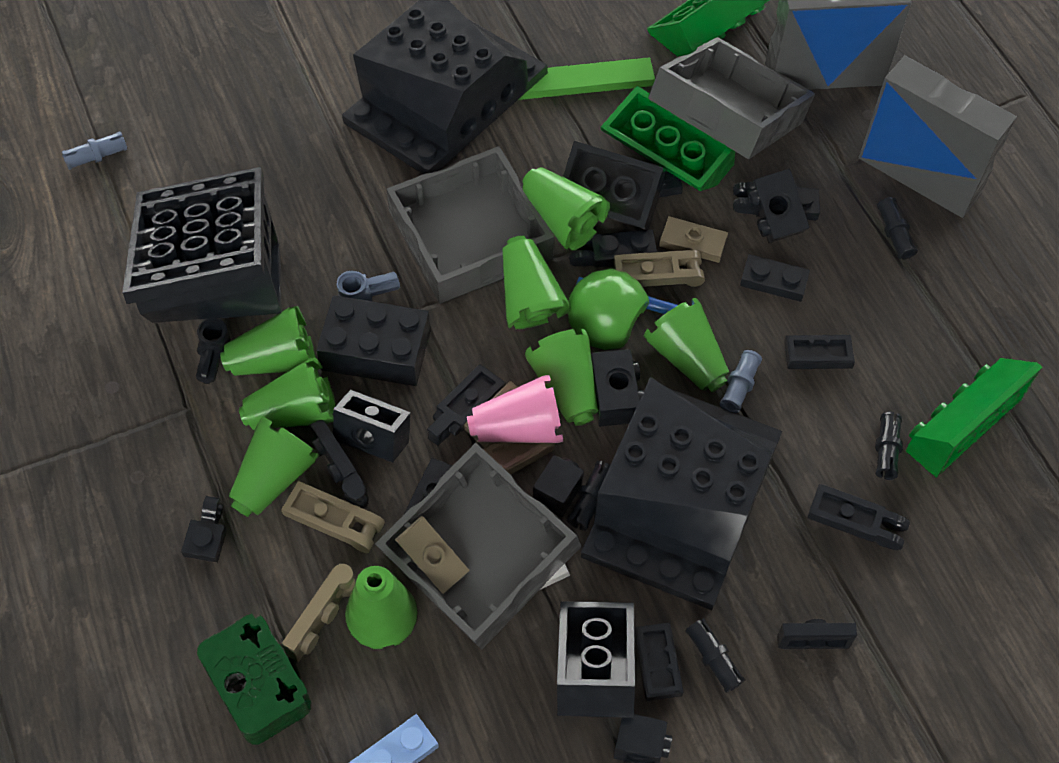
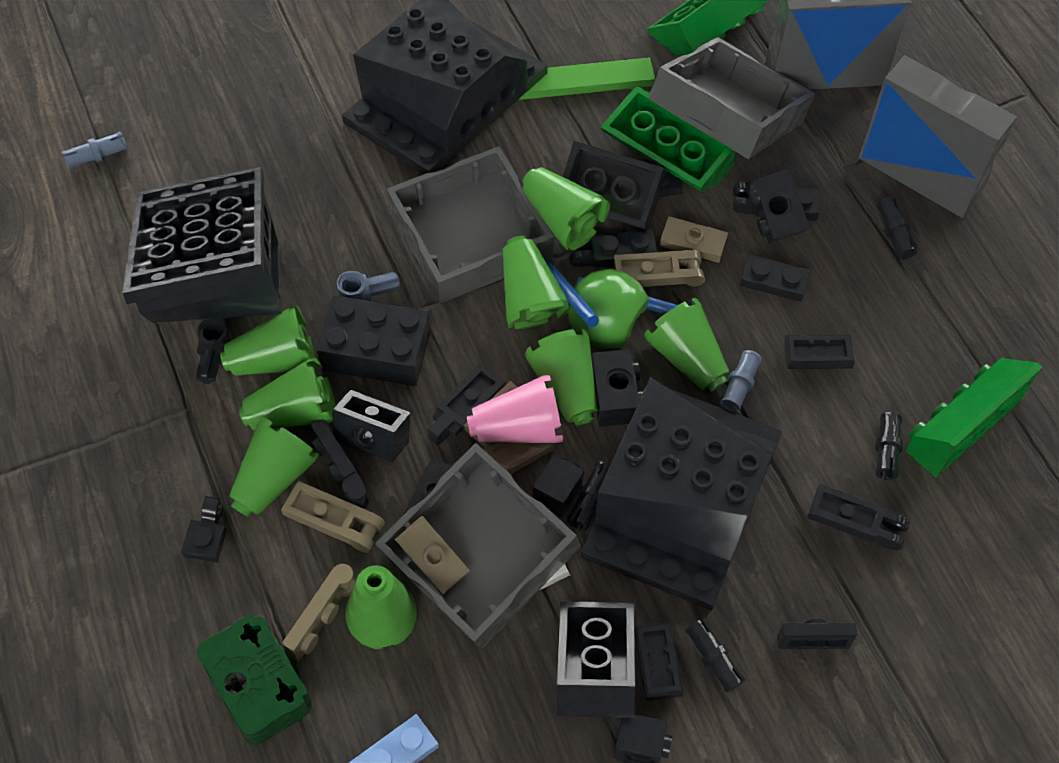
(574, 298): none -> blue bar

